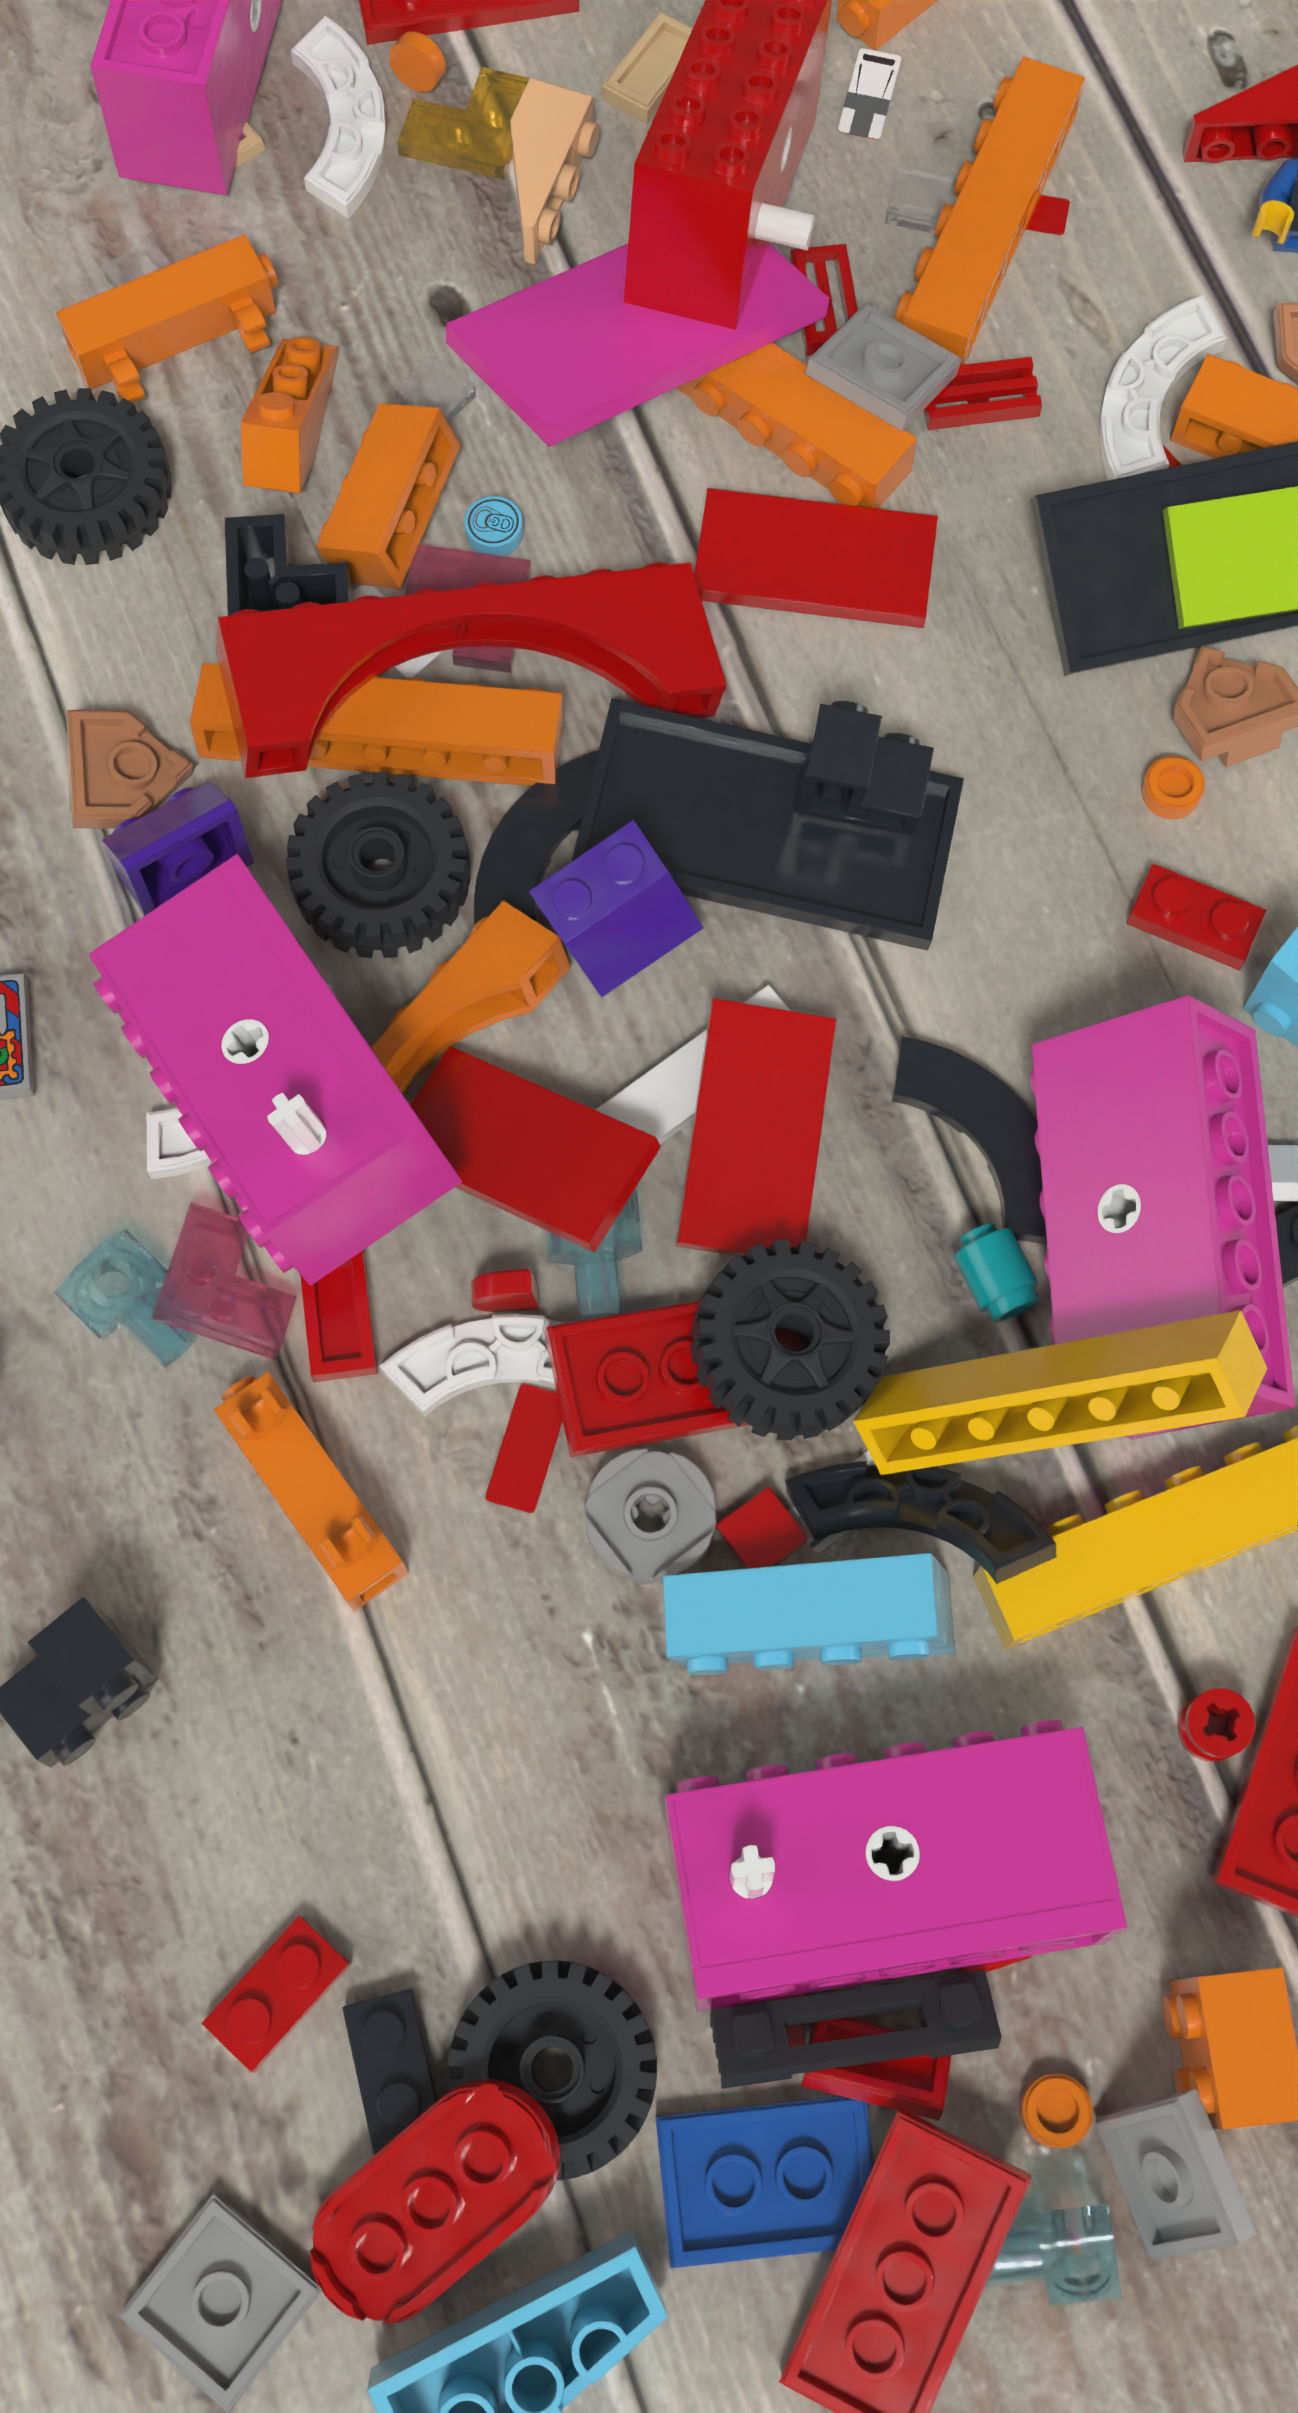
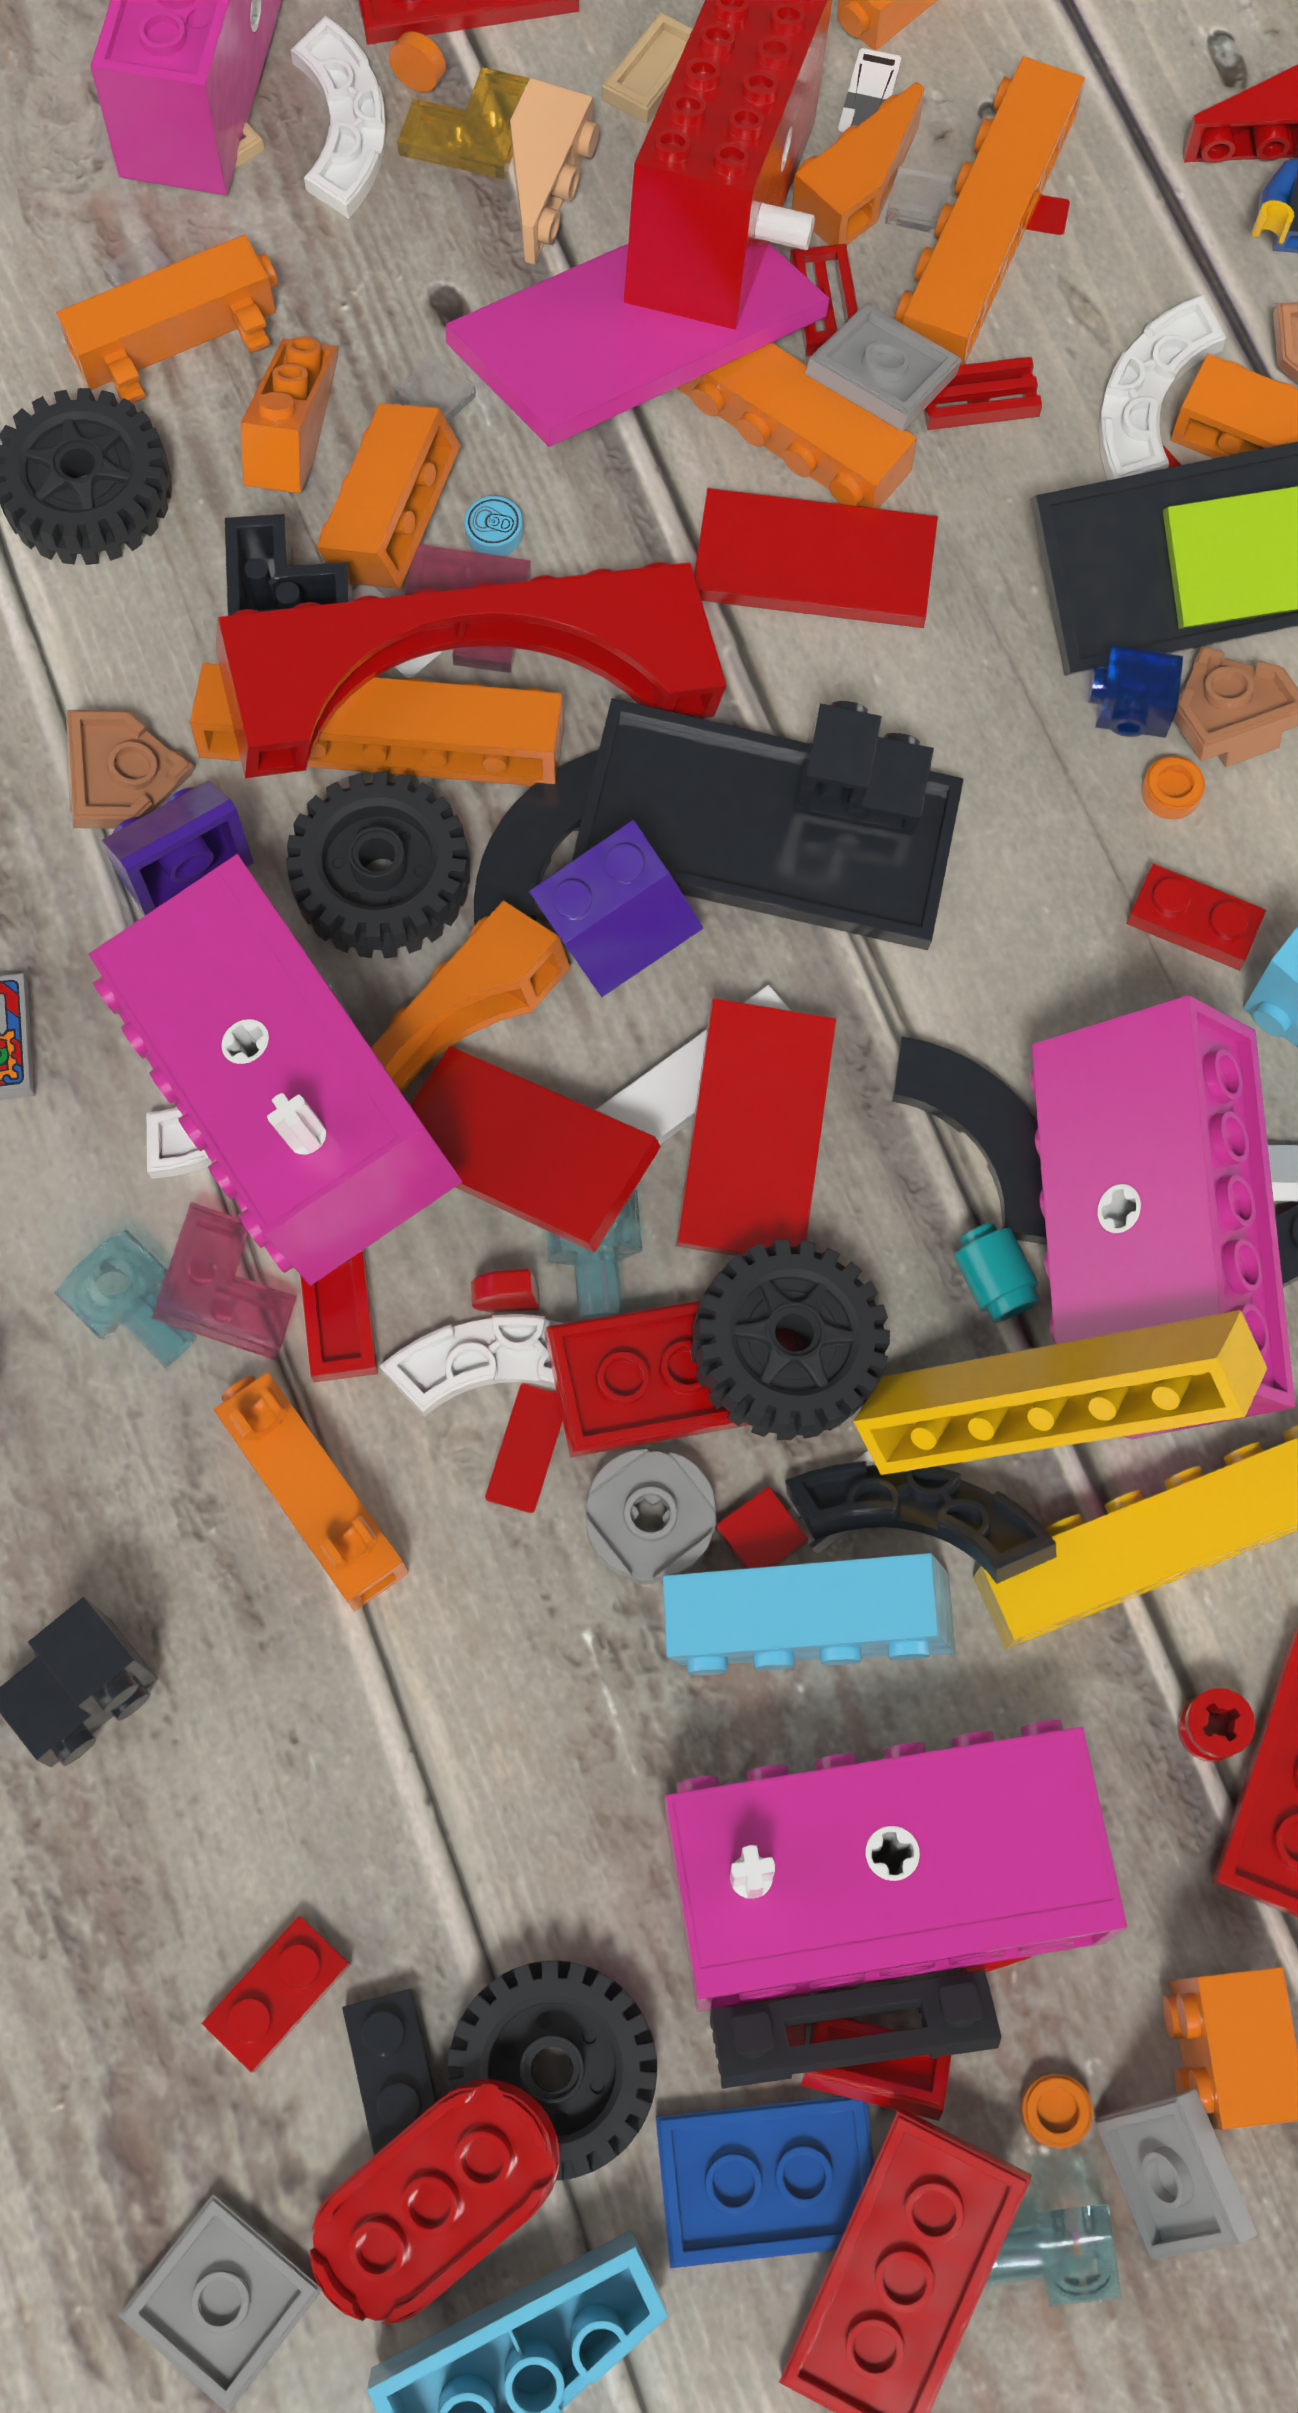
(856, 174): none -> orange slope
(1136, 692): none -> clear blue brick

